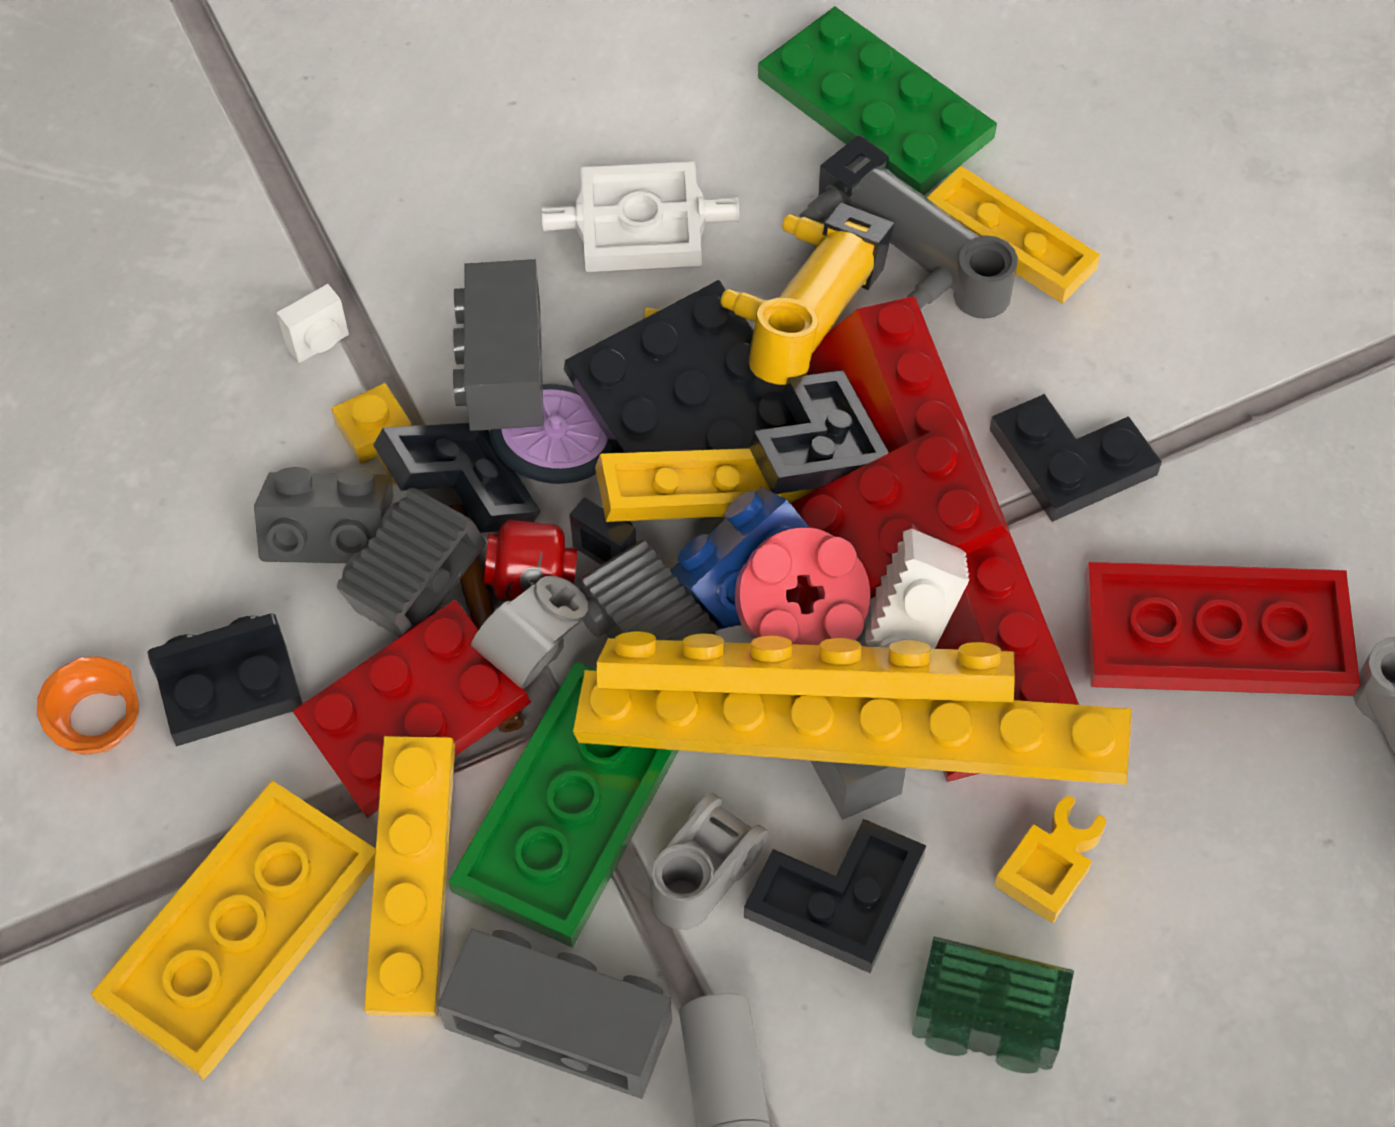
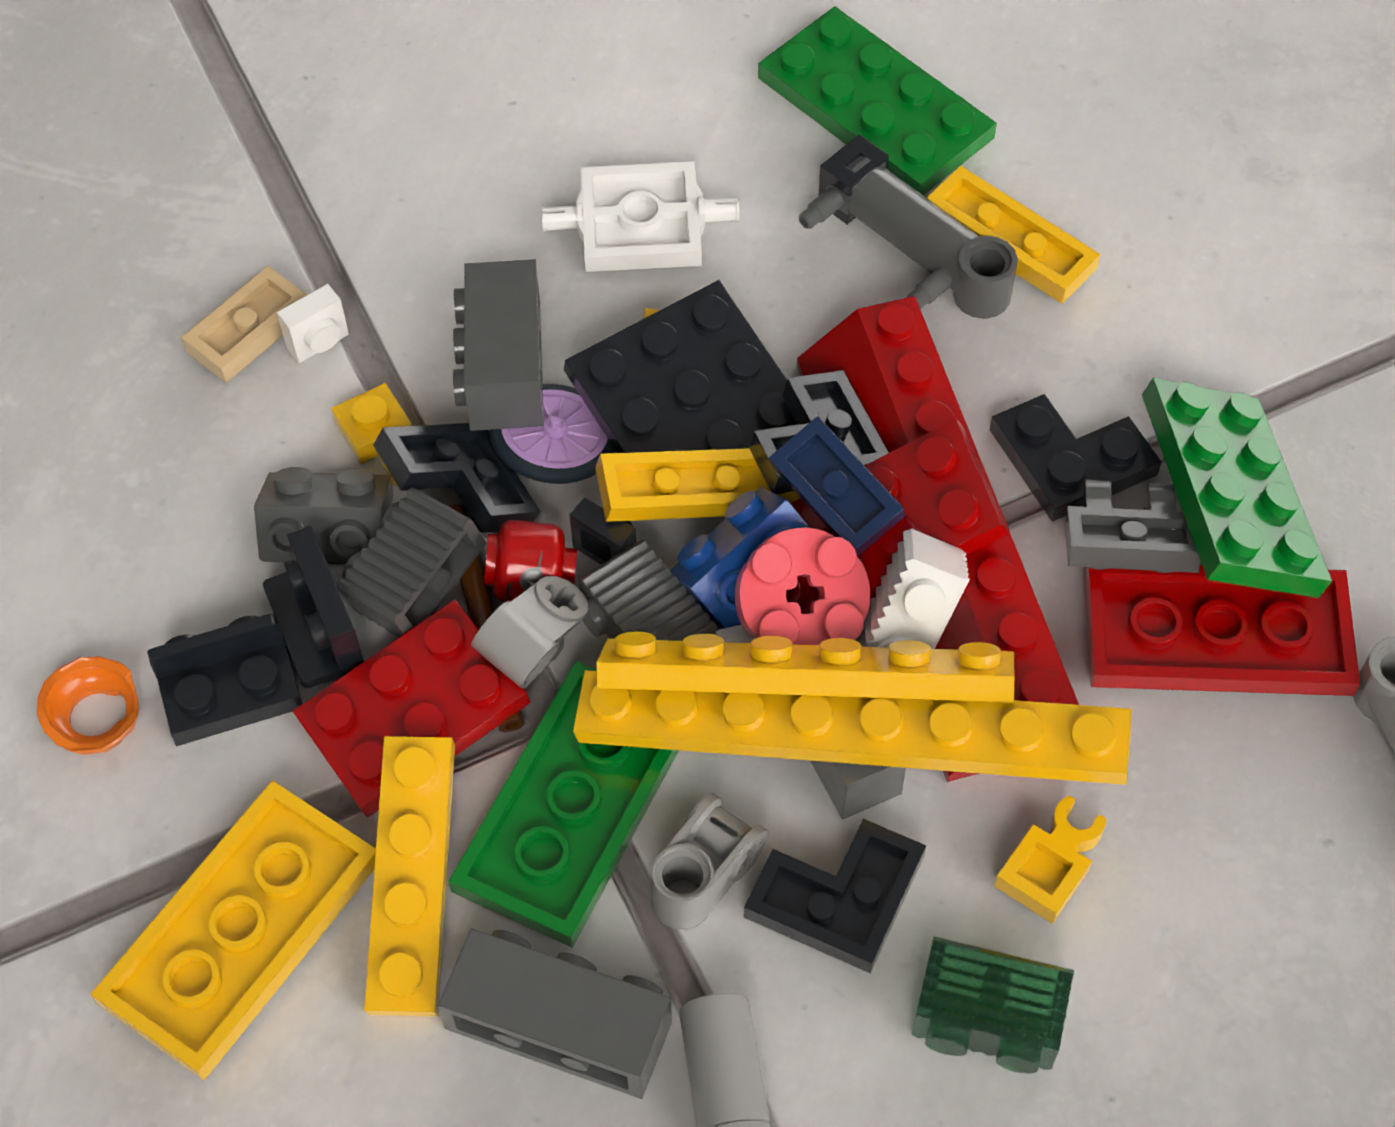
(242, 325): none -> tan plate
(312, 614): none -> black bracket
(790, 327): yellow piece -> none
(837, 486): none -> dark blue plate
(1129, 538): none -> dark grey plate
(1235, 489): none -> green plate

